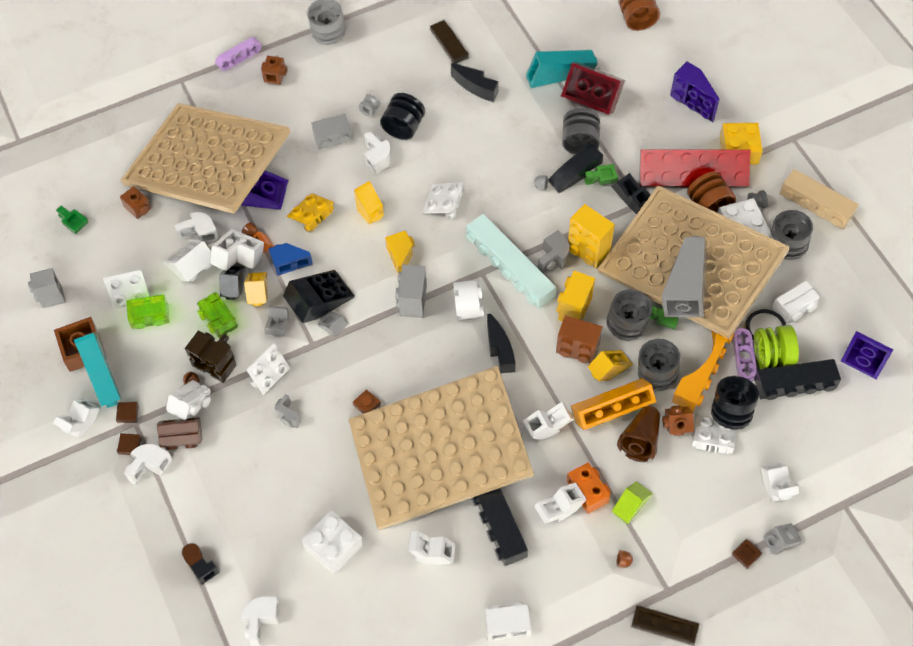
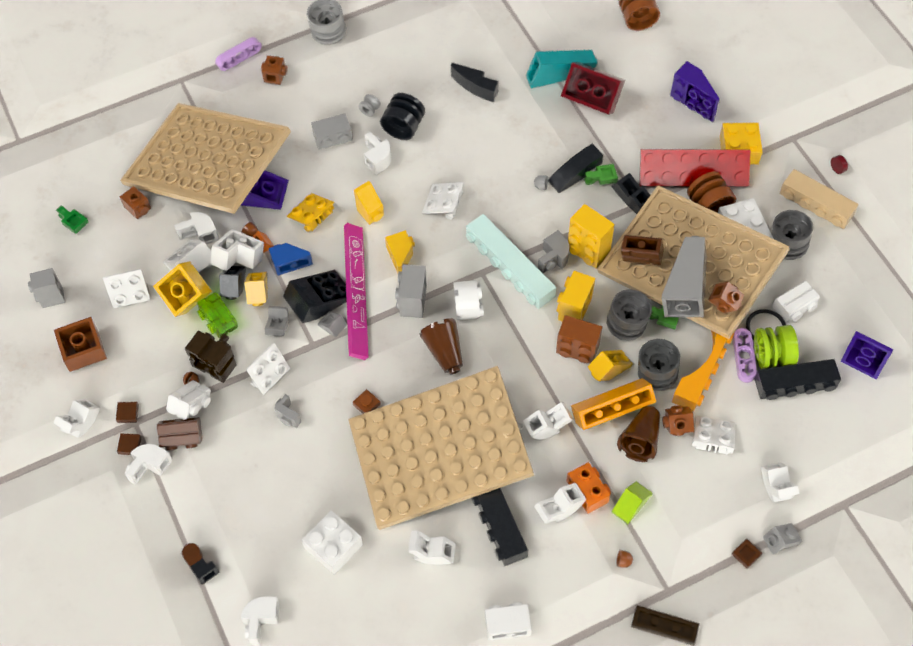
(98, 369): teal slope -> none
(147, 311): clear neon green brick -> none
(182, 288): none -> yellow brick
(355, 292): none -> dark pink tile
(444, 344): none -> reddish brown cone
(449, 41): dark brown tile -> none
(500, 345): black slope -> none
(580, 130): flat silver wheel -> none
(642, 249): none -> reddish brown brick
(726, 297): none -> dark orange brick
(734, 402): black wheel -> none
(760, 198): dark grey wheel -> none
(839, 164): none -> dark red tile

